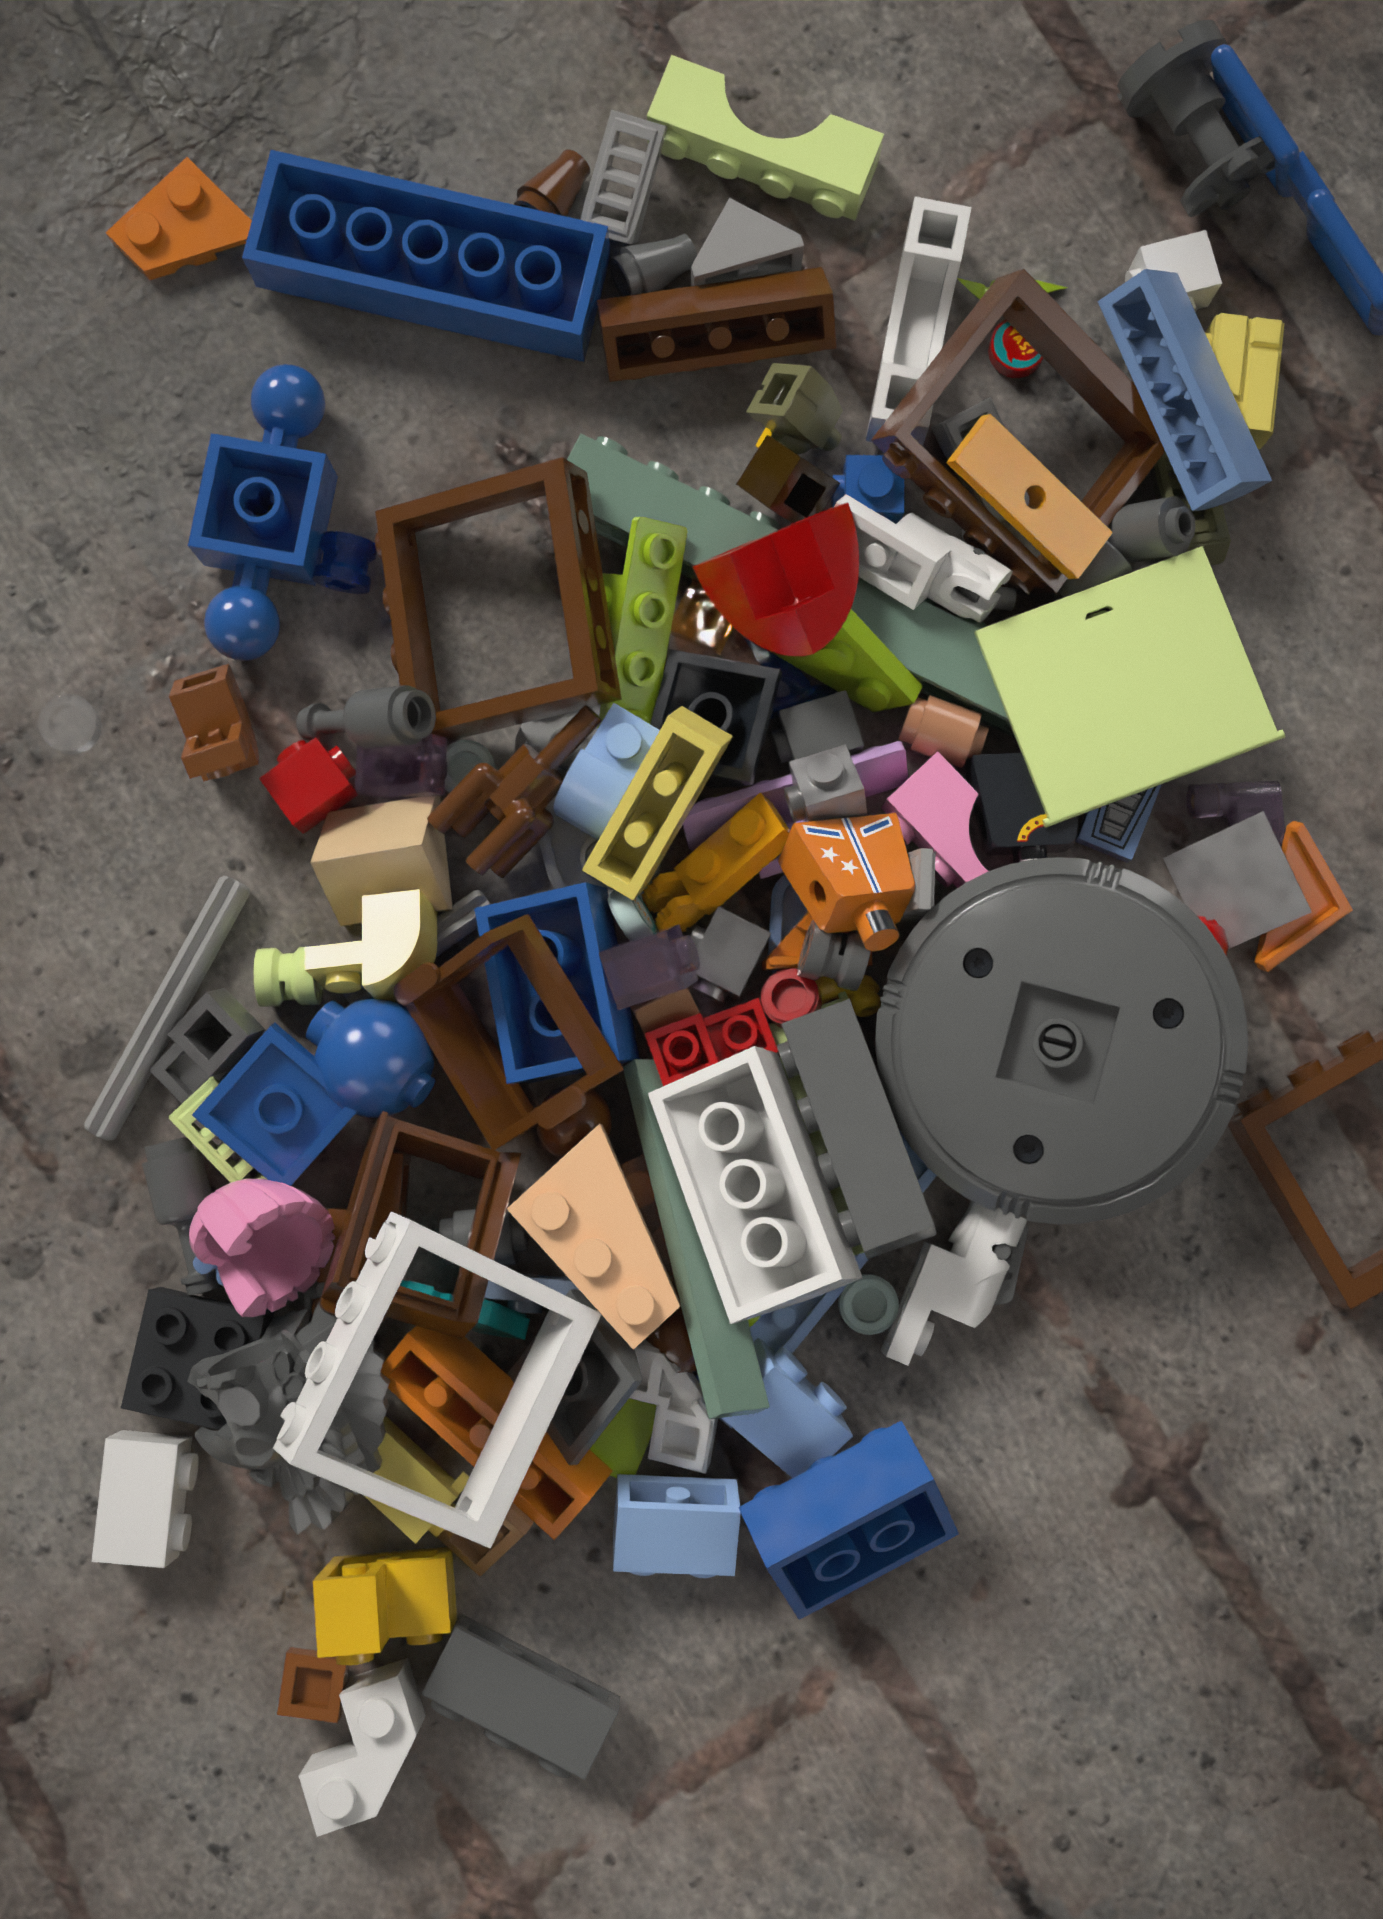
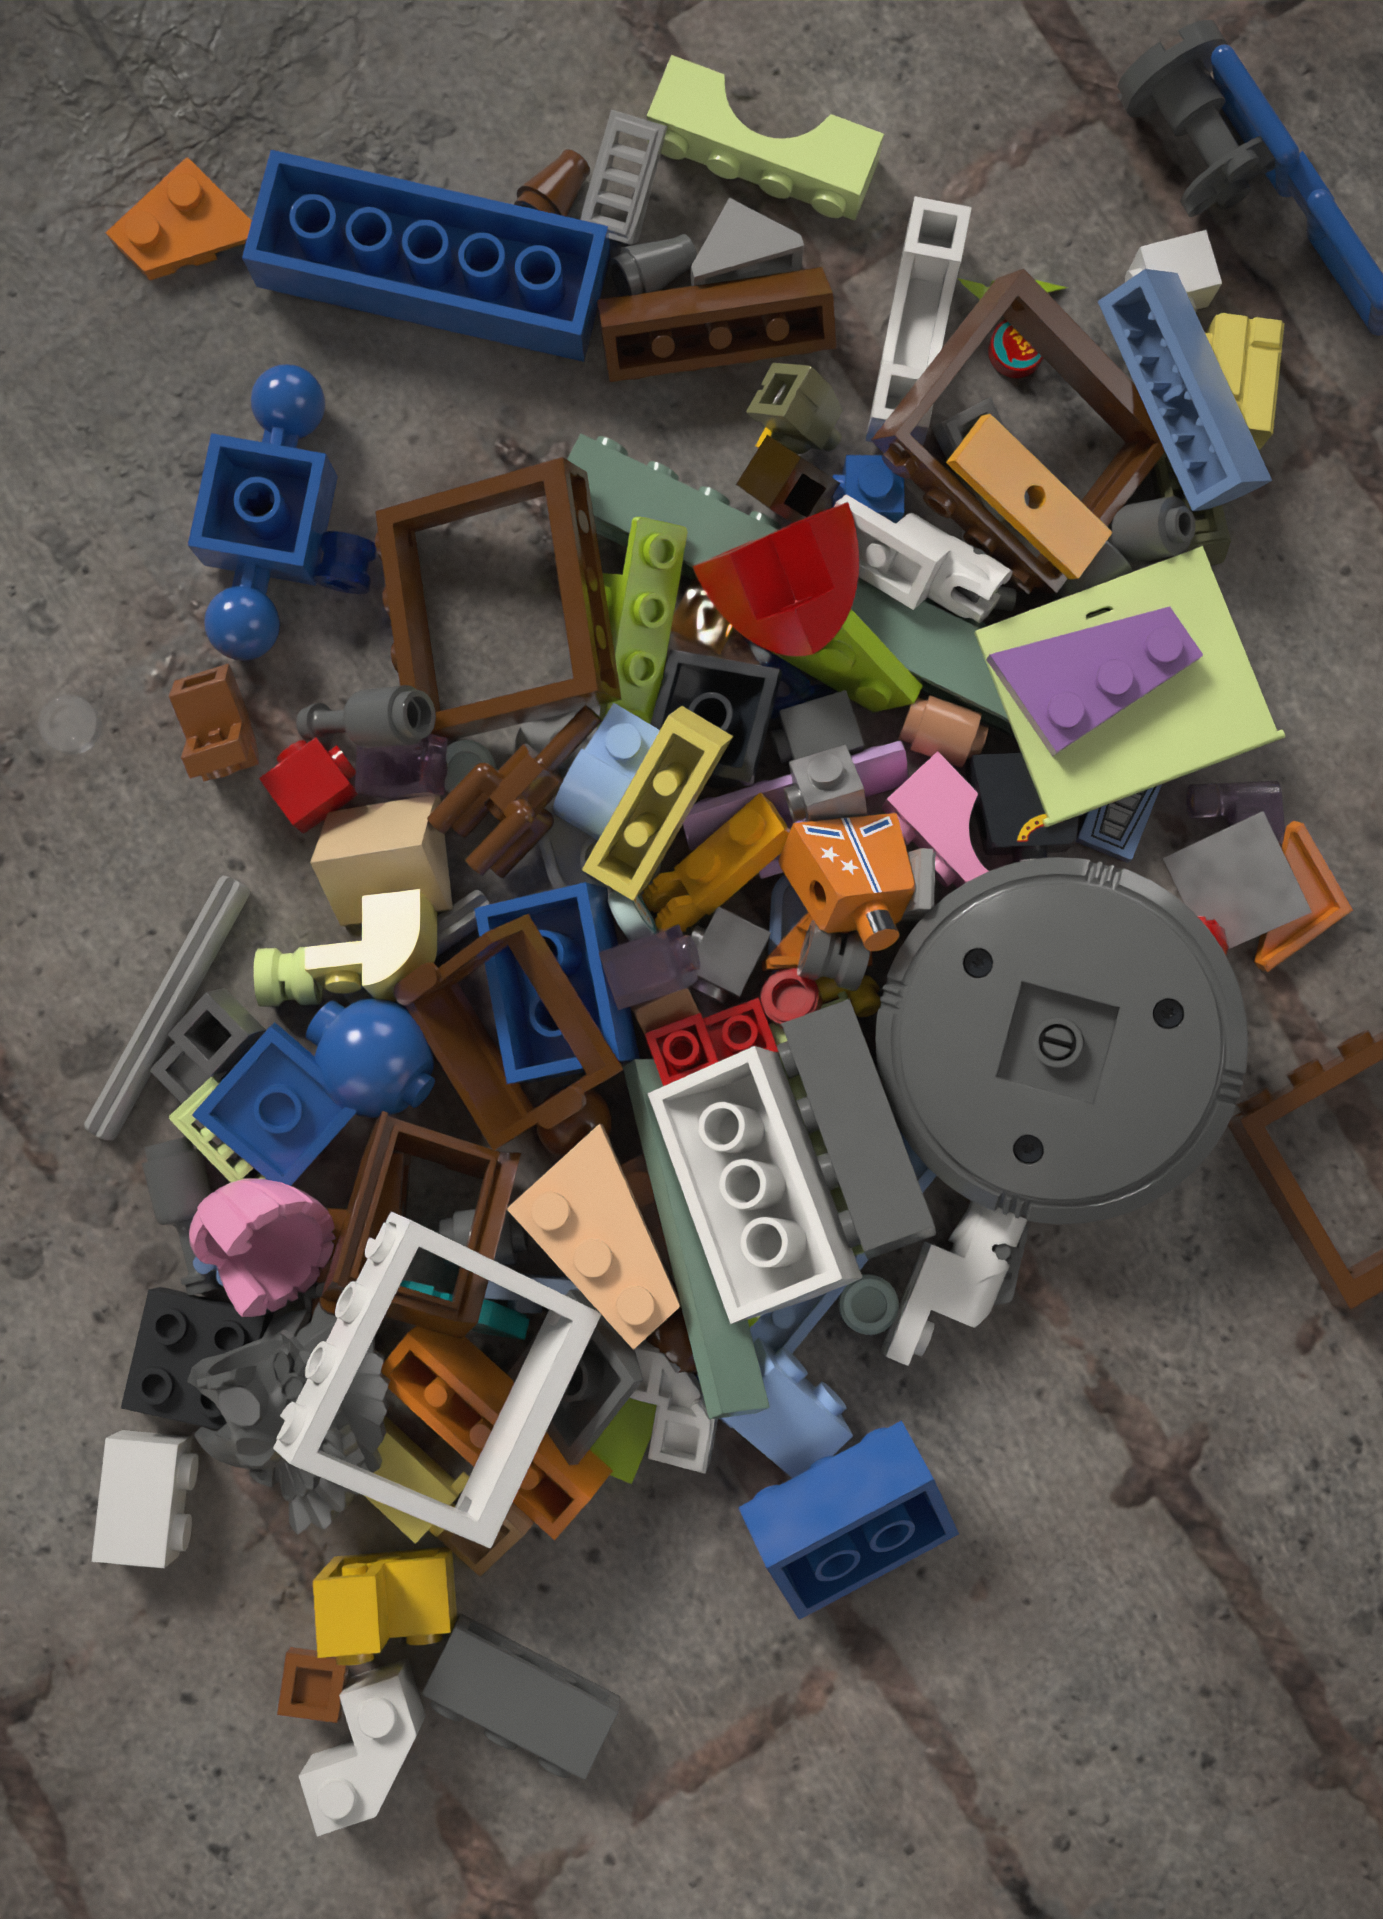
(676, 1525): light blue brick -> none
(1093, 673): none -> medium lavender wing

